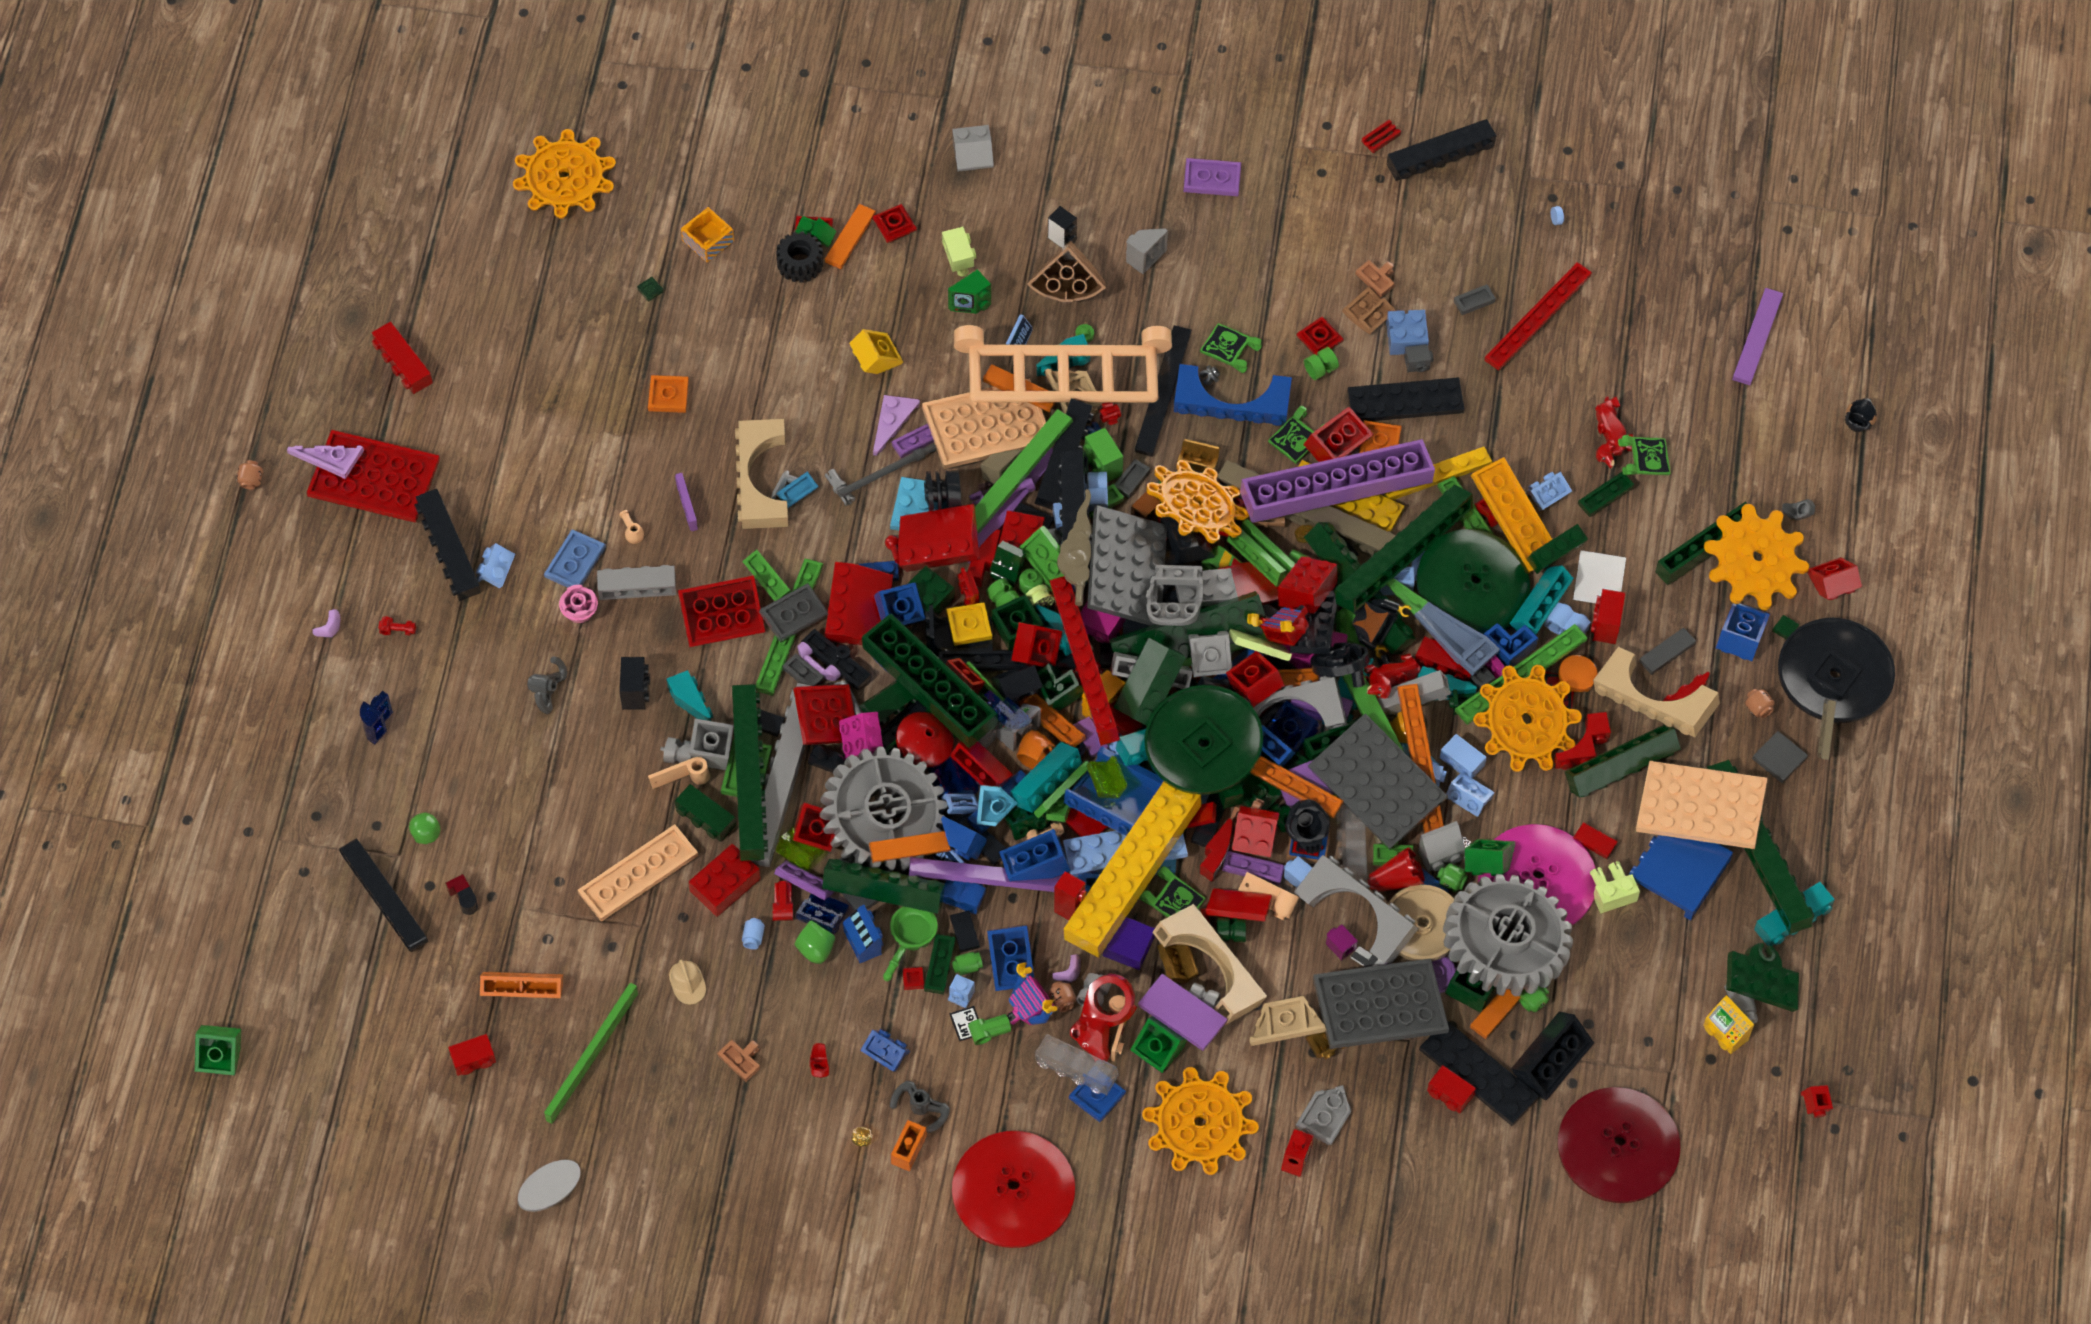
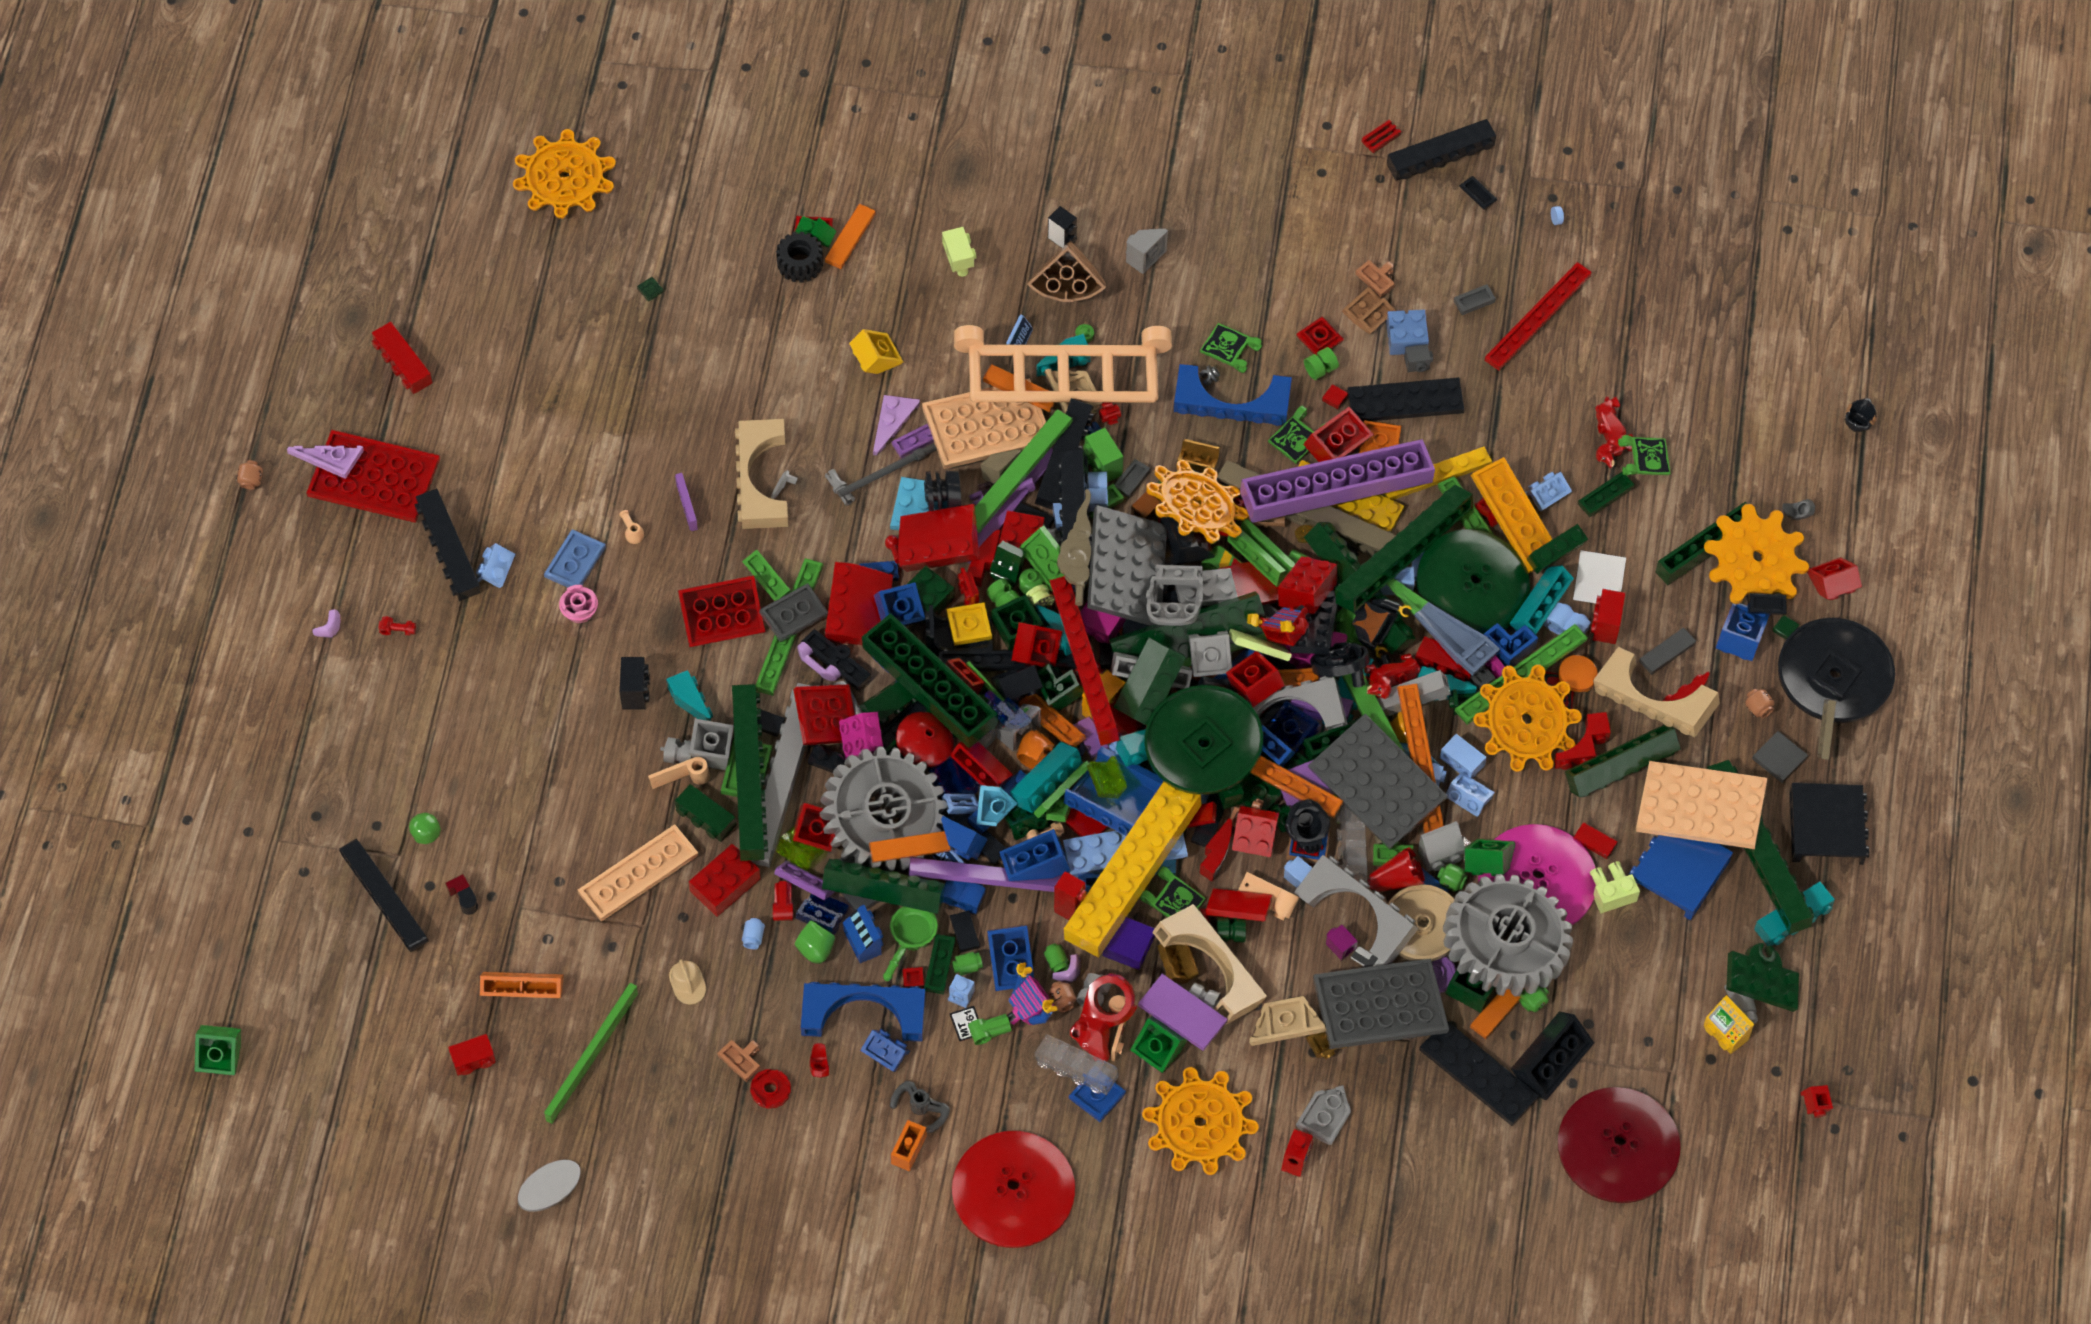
(375, 715): clear blue brick -> none
(545, 685): dark grey piece -> none
(636, 582): light grey brick -> none
(668, 394): orange tile -> none
(707, 234): light orange container -> none
(773, 1099): none -> red tile
(797, 489): dark azure tile -> none
(802, 671): dark grey plate -> none
(824, 999): none -> blue arch
(861, 1136): clear yellow tile -> none
(894, 231): red piece -> none
(970, 294): green slope -> none
(973, 148): light grey slope -> none
(1056, 958): none -> bright green brick
(1166, 383): black tile -> none
(1212, 177): medium lavender tile -> none
(1241, 864): medium lavender tile -> none
(1335, 396): none -> red tile
(1451, 1089): red brick -> none
(1478, 192): none -> black tile
(1757, 336): medium lavender tile -> none
(1767, 604): none -> black tile
(1828, 821): none -> black panel

